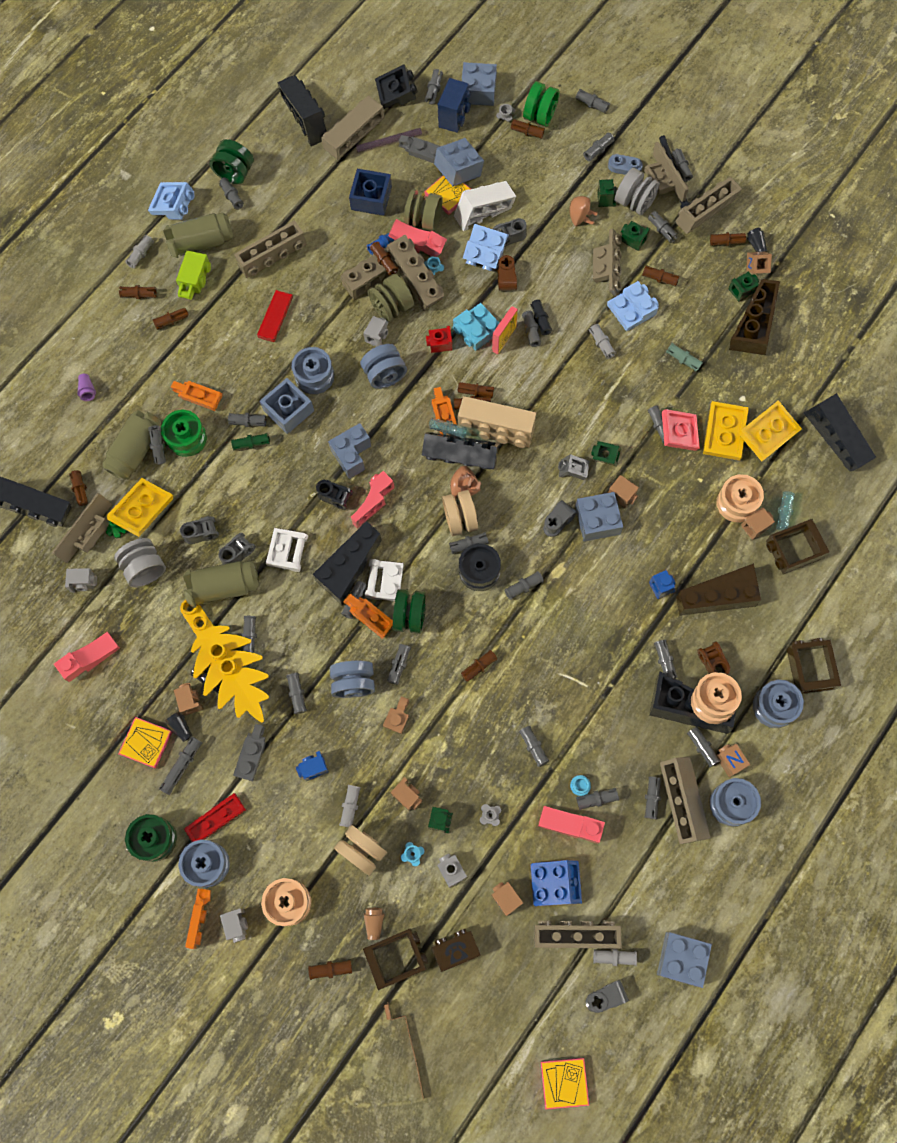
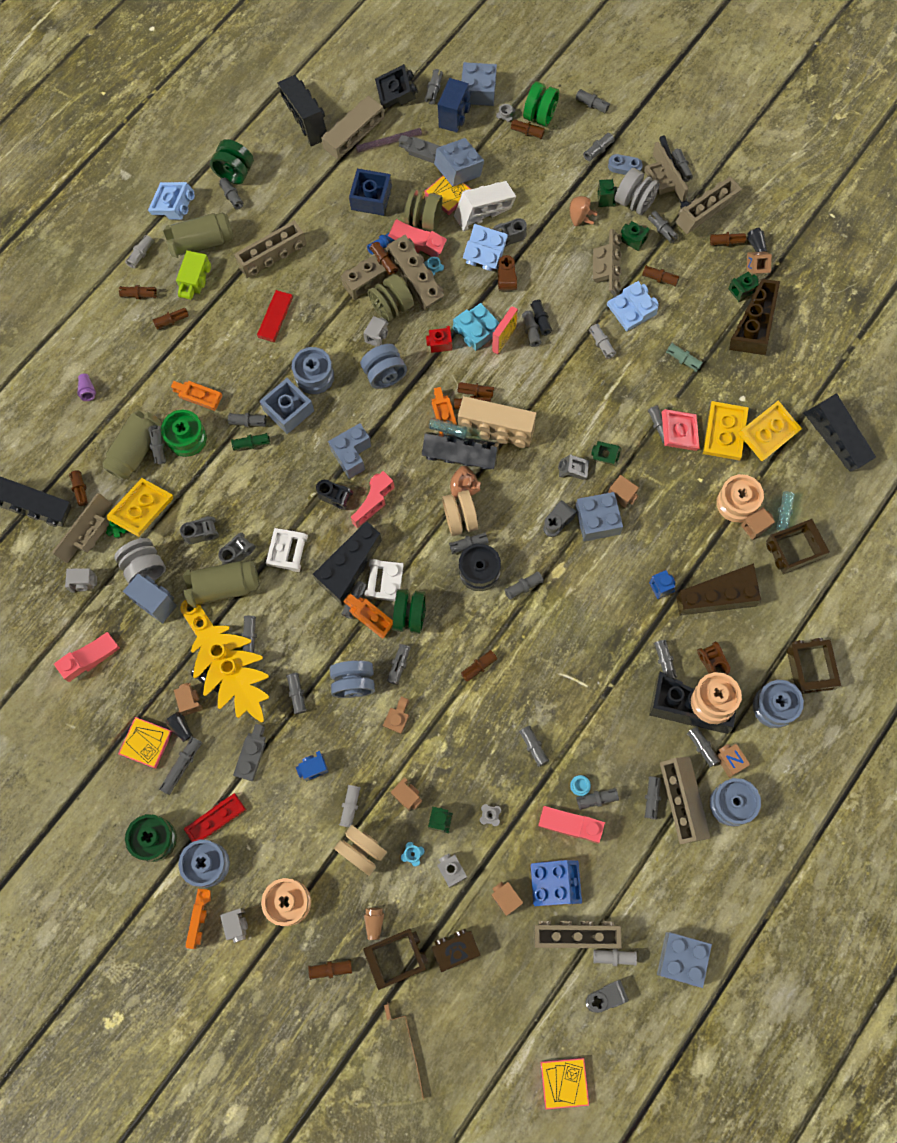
(151, 597): none -> sand blue brick

